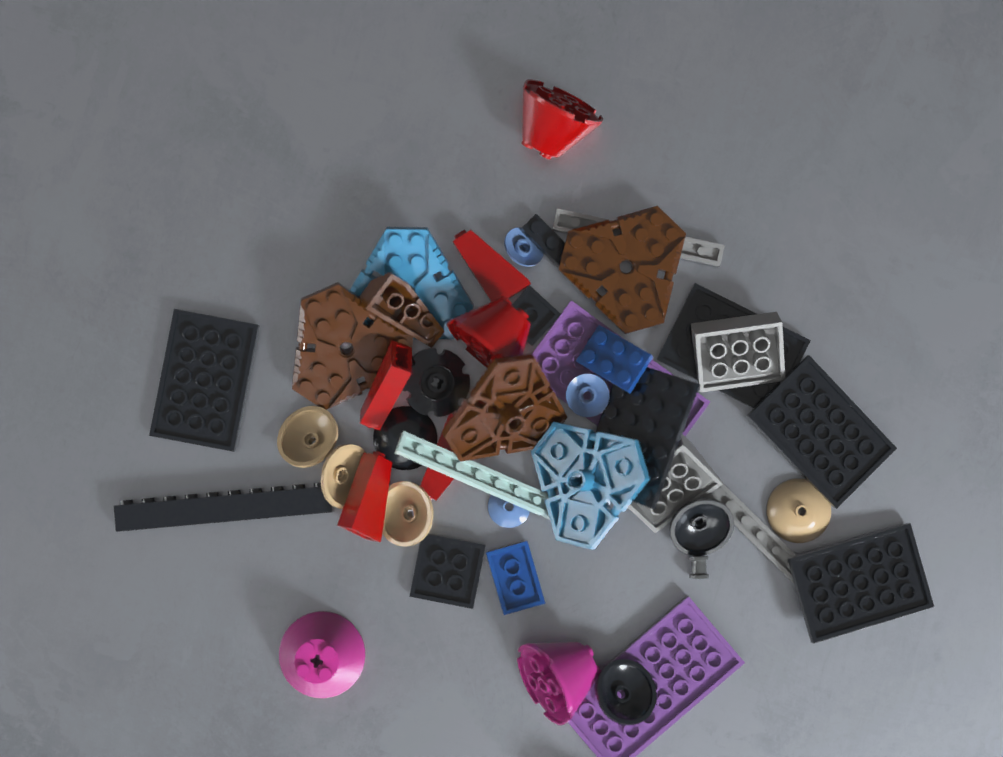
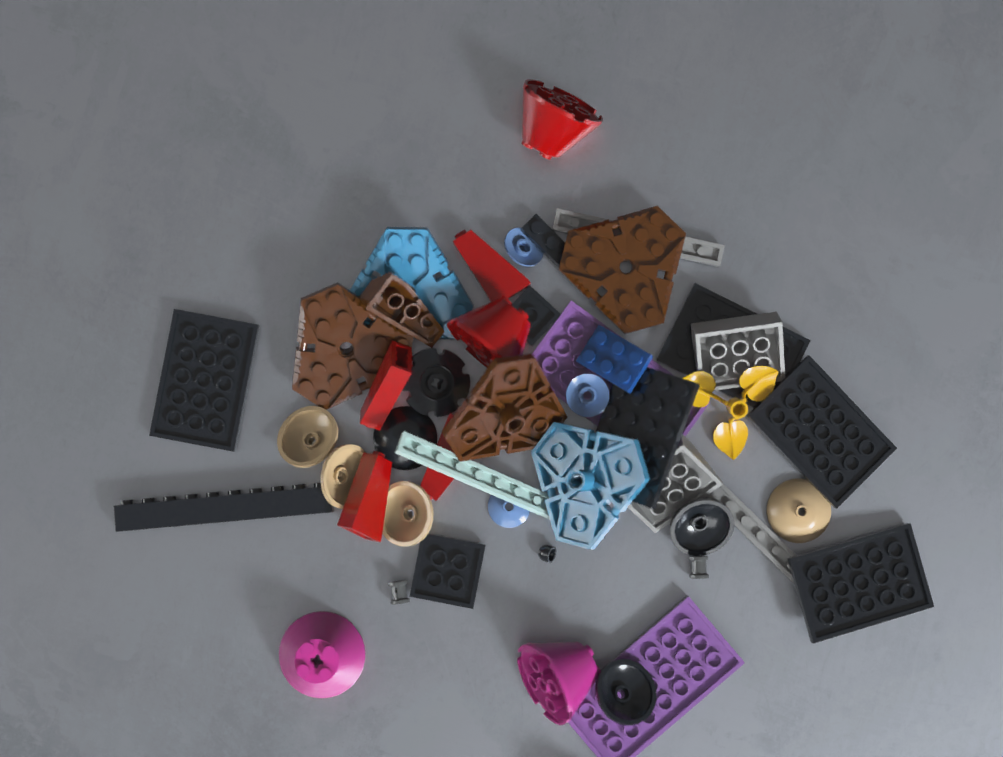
(399, 592): none -> dark grey bush
(515, 577): blue plate -> none
(547, 553): none -> black hinge
(757, 382): none -> yellow plant

